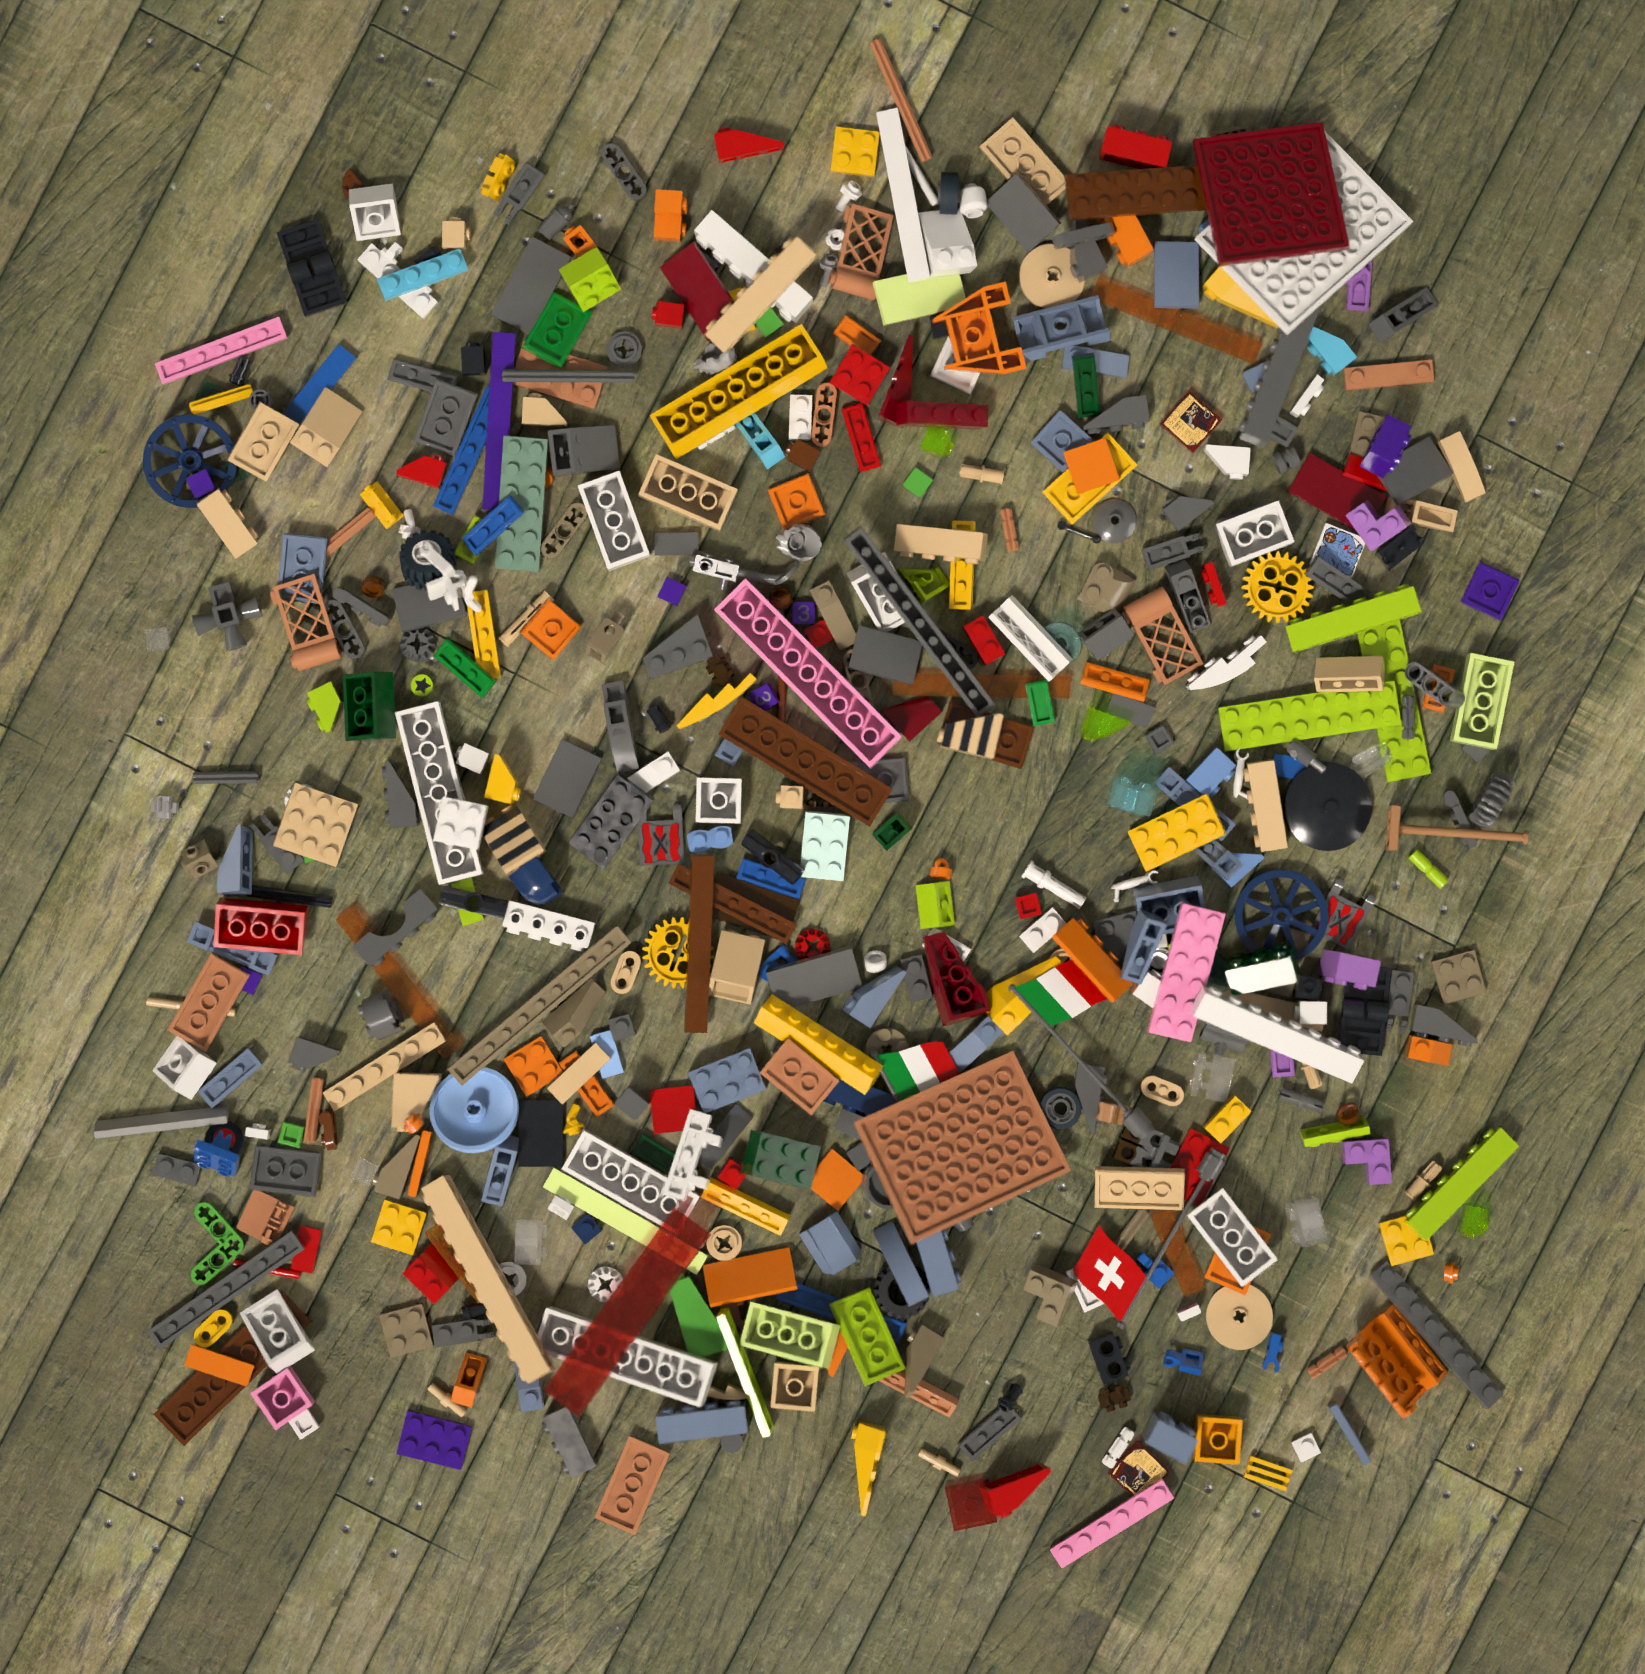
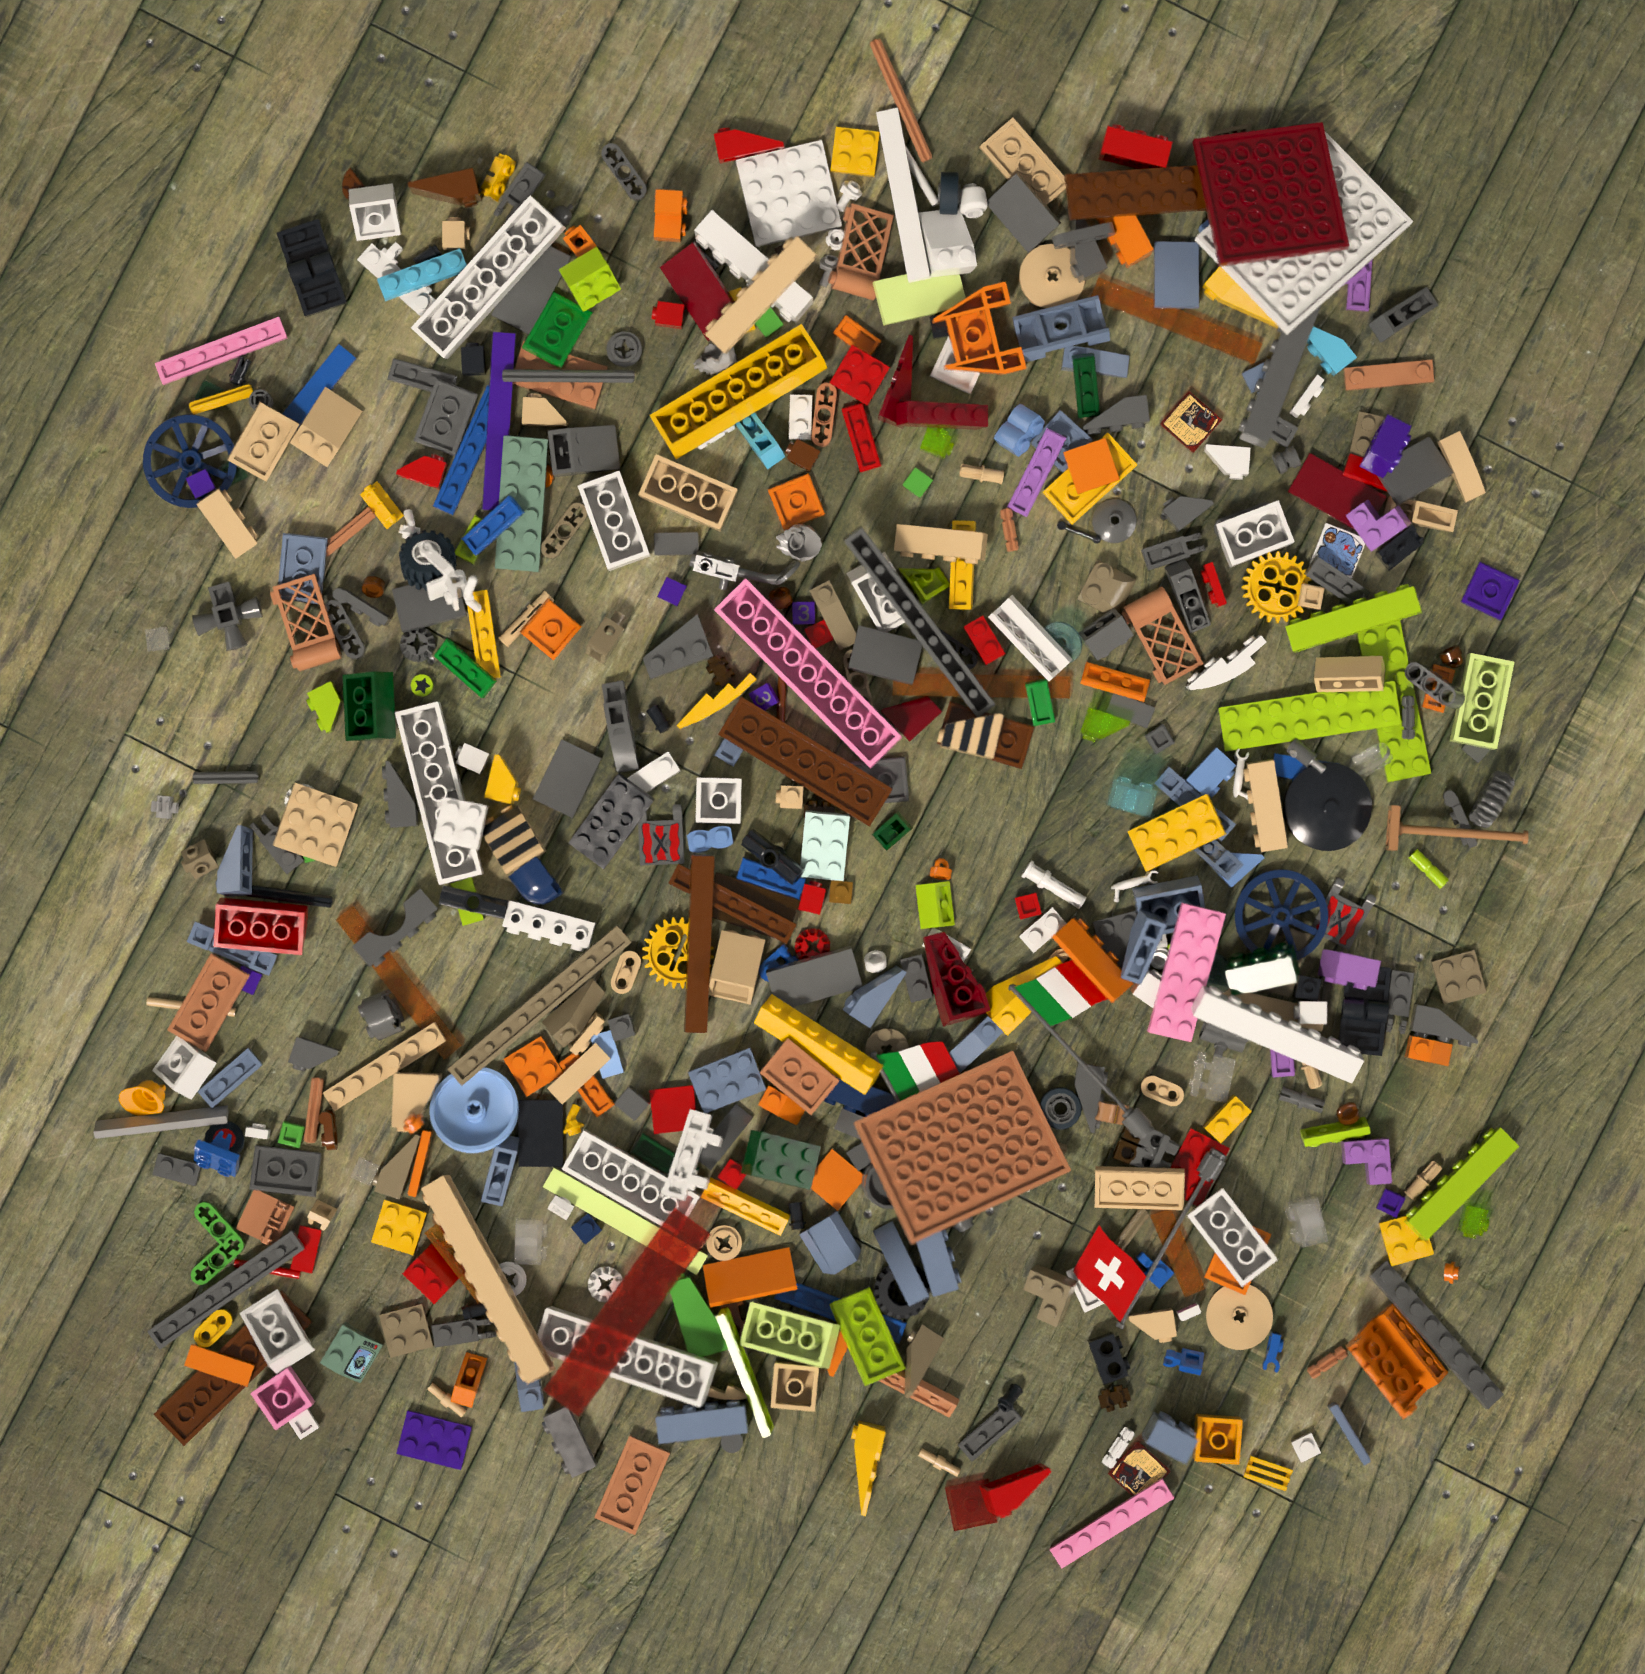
(144, 1098): none -> light orange piece
(322, 1214): none -> tan tile
(351, 1353): none -> sand green slope
(454, 188): none -> reddish brown slope
(488, 277): none -> white brick
(593, 1027): none -> tan plate
(781, 1105): none -> orange slope
(788, 193): none -> white plate
(796, 1217): none -> black pin
(812, 897): none -> red brick
(840, 892): none -> pearl gold plate
(1019, 430): none -> medium blue brick
(1037, 472): none -> medium lavender tile
(1156, 1323): none -> tan slope
(1311, 596): none -> tan tile
(1390, 1202): none -> dark purple tile
(1450, 654): none -> reddish brown tile

